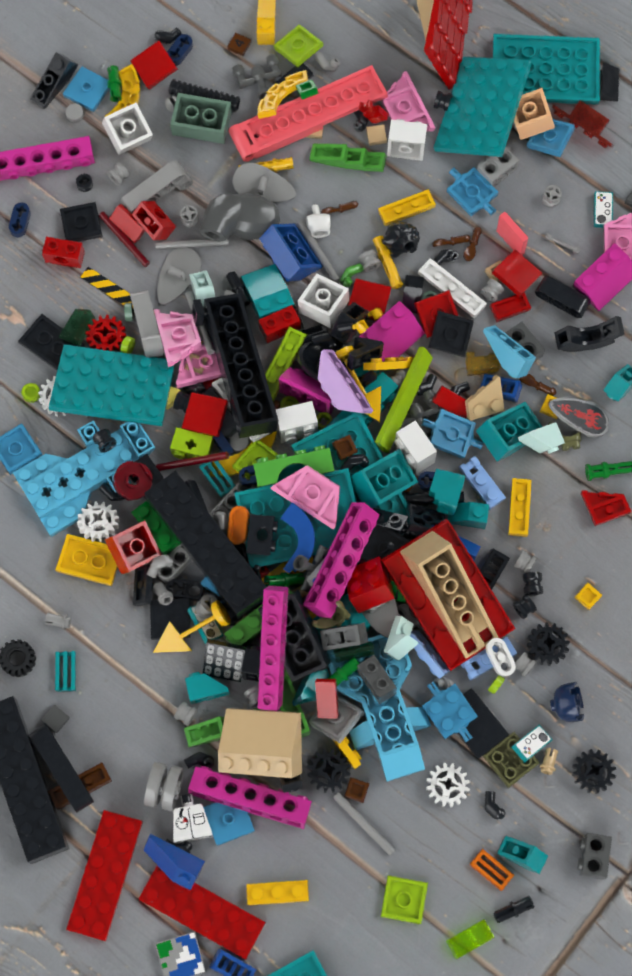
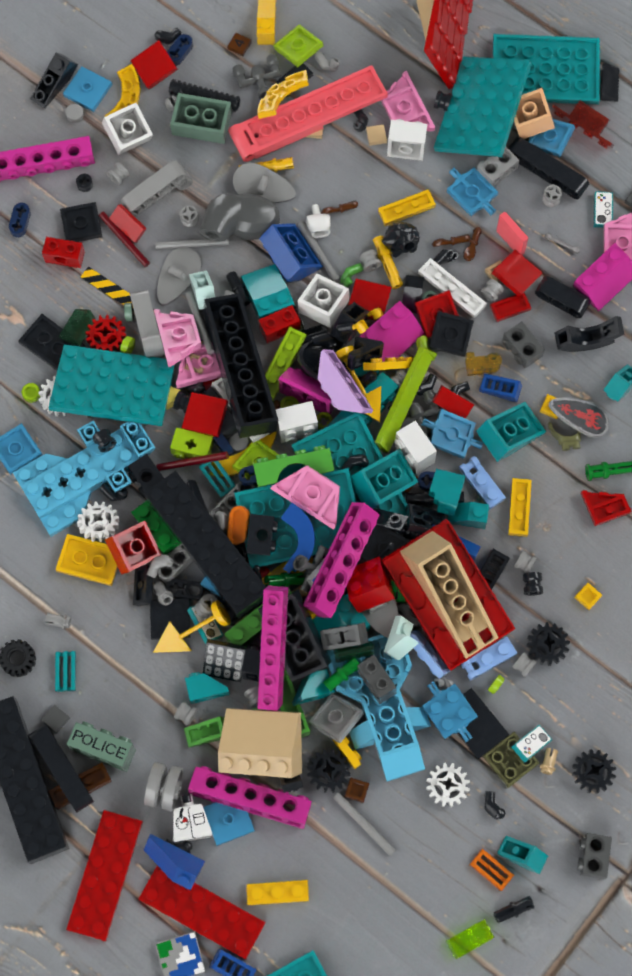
(101, 746): none -> sand green brick
(114, 83): green pin -> none
(128, 490): dark red plate -> none
(153, 220): red brick -> none
(198, 312): black plate -> none
(201, 759): black arm -> none
(306, 89): green tile -> none
(326, 698): tile -> none
(340, 615): olive helmet -> none
(344, 447): reddish brown tile -> none
(350, 158): bright green slope -> none
(373, 113): red plate -> none
(404, 899): lime tile -> none
(422, 341): none -> lime arm
(486, 401): tan wing -> none
(499, 657): white plate -> none
(511, 355): medium azure slope -> none
(524, 606): black wheel -> none
(530, 381): reddish brown piece -> none
(543, 439): light aqua slope -> none
(549, 168): none -> black beam
(568, 702): dark blue cylinder -> none

